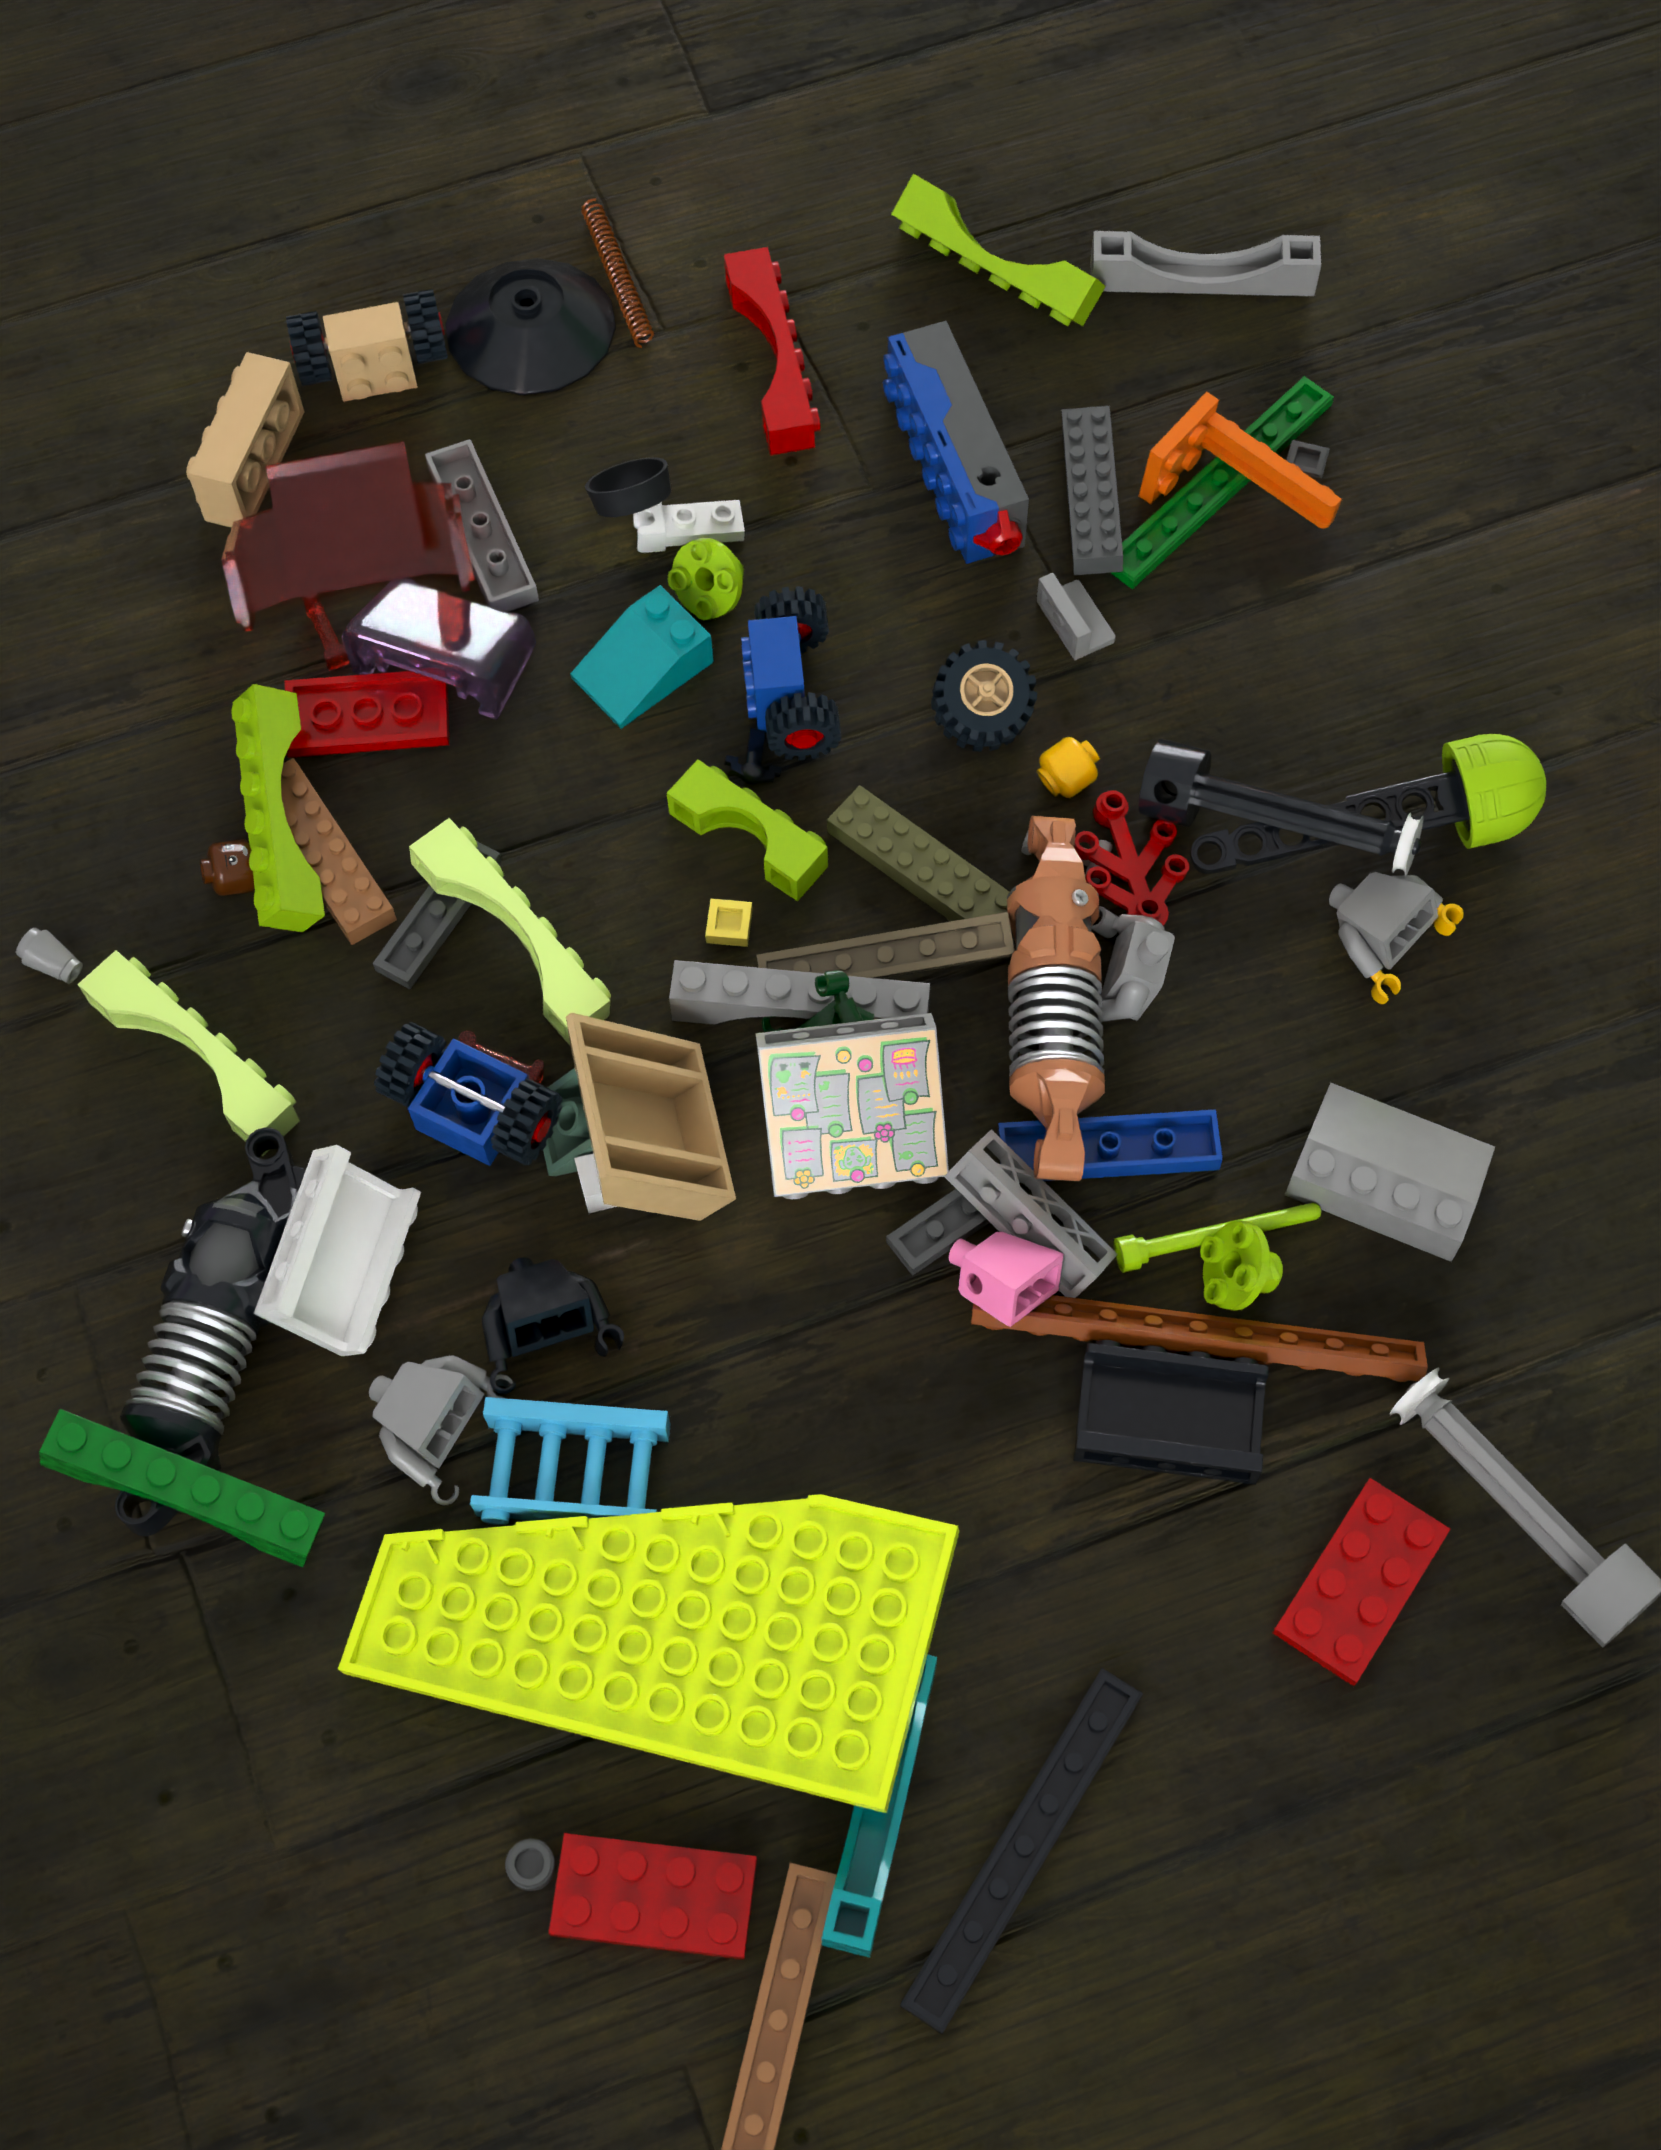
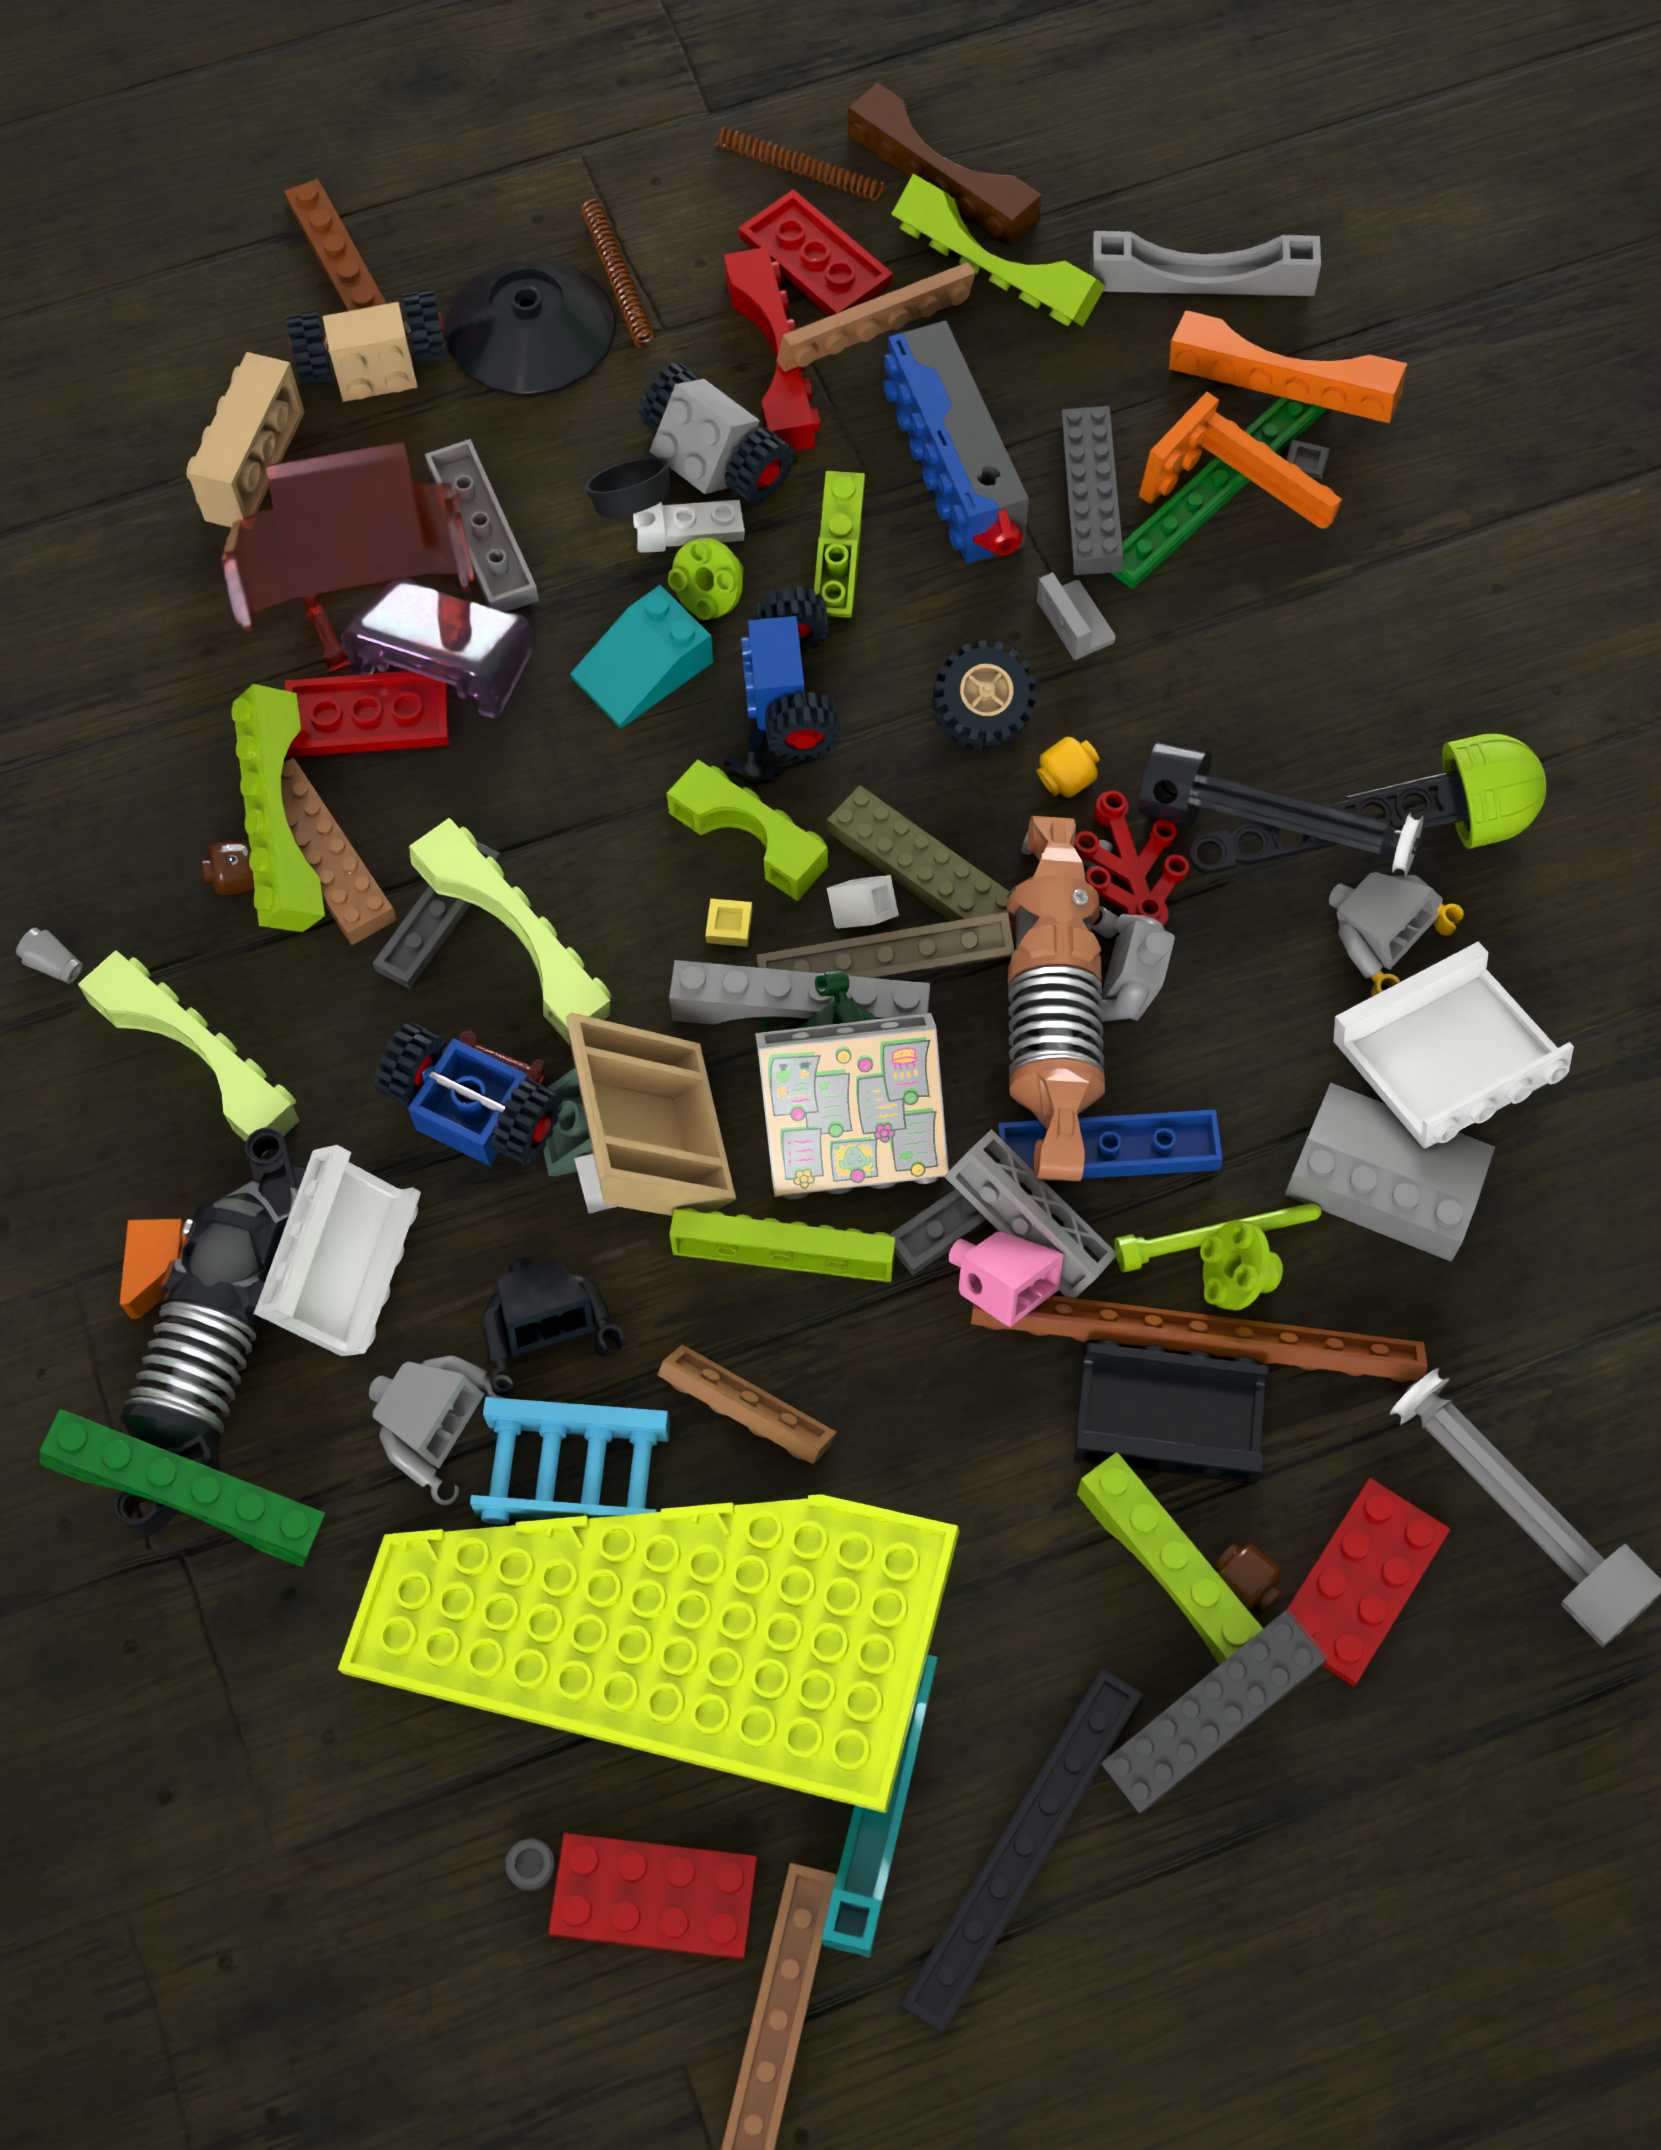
(146, 1258): none -> orange slope
(333, 246): none -> dark orange plate
(712, 437): none -> brick
(747, 1404): none -> medium nougat plate
(782, 1245): none -> lime piece
(800, 163): none -> dark orange piece
(816, 254): none -> red plate
(840, 541): none -> lime slope
(862, 901): none -> white panel
(875, 317): none -> medium nougat plate
(995, 202): none -> reddish brown arch
(1150, 1533): none -> lime arch
(1215, 1711): none -> dark grey piece
(1249, 1575): none -> reddish brown head
(1357, 386): none -> orange arch
(1448, 1047): none -> white panel

